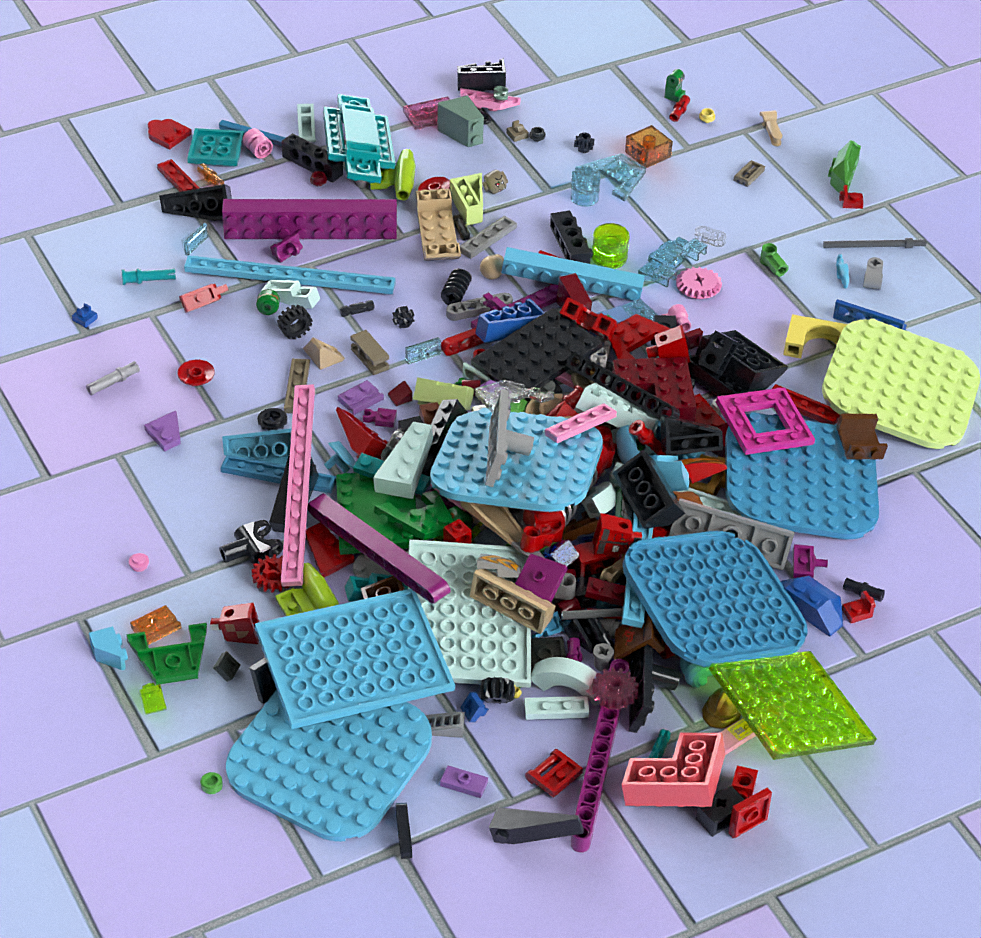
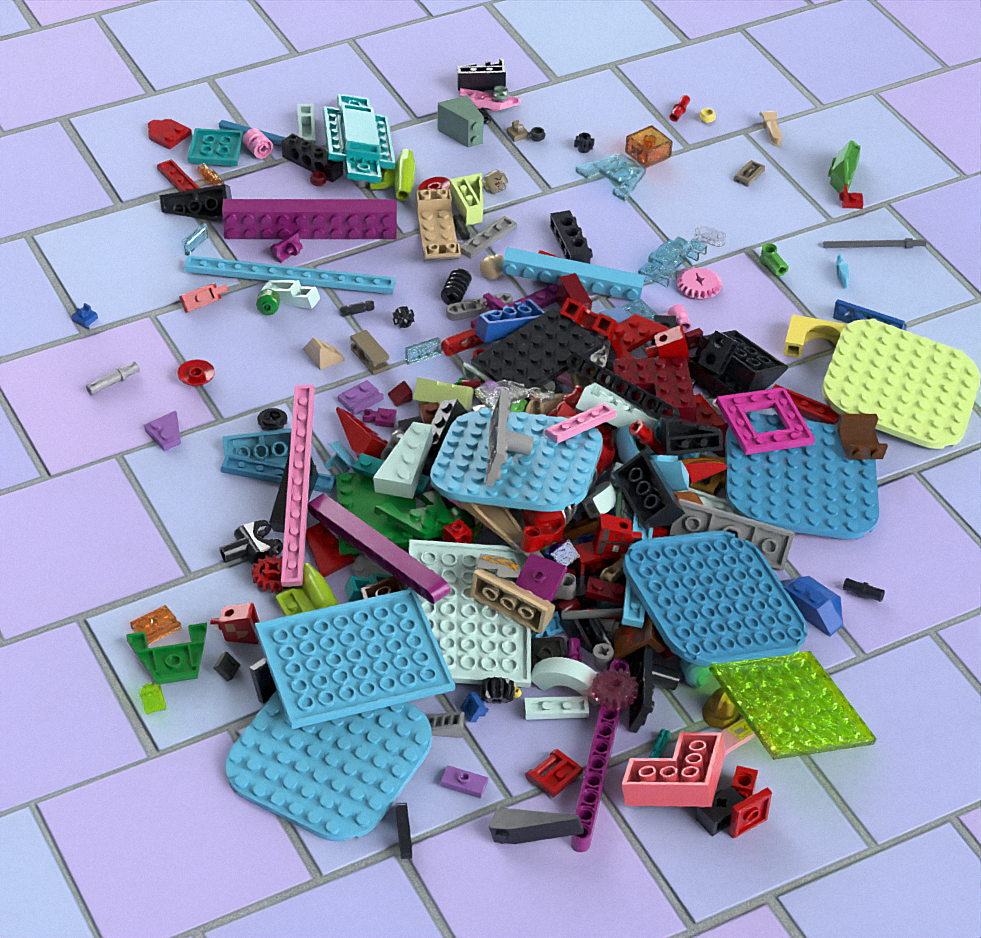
(107, 648): medium azure slope -> none
(138, 276): teal pin -> none
(139, 562): bright pink plate -> none
(211, 783): bright green tile -> none
(289, 316): black tyre -> none
(298, 376): dark tan tile -> none
(423, 113): clear pink plate -> none
(585, 186): clear light blue gear -> none
(610, 245): clear neon green wheel -> none
(673, 85): green leg -> none
(805, 561): magenta plate -> none
(859, 609): red bracket -> none
(873, 273): light grey piece -> none

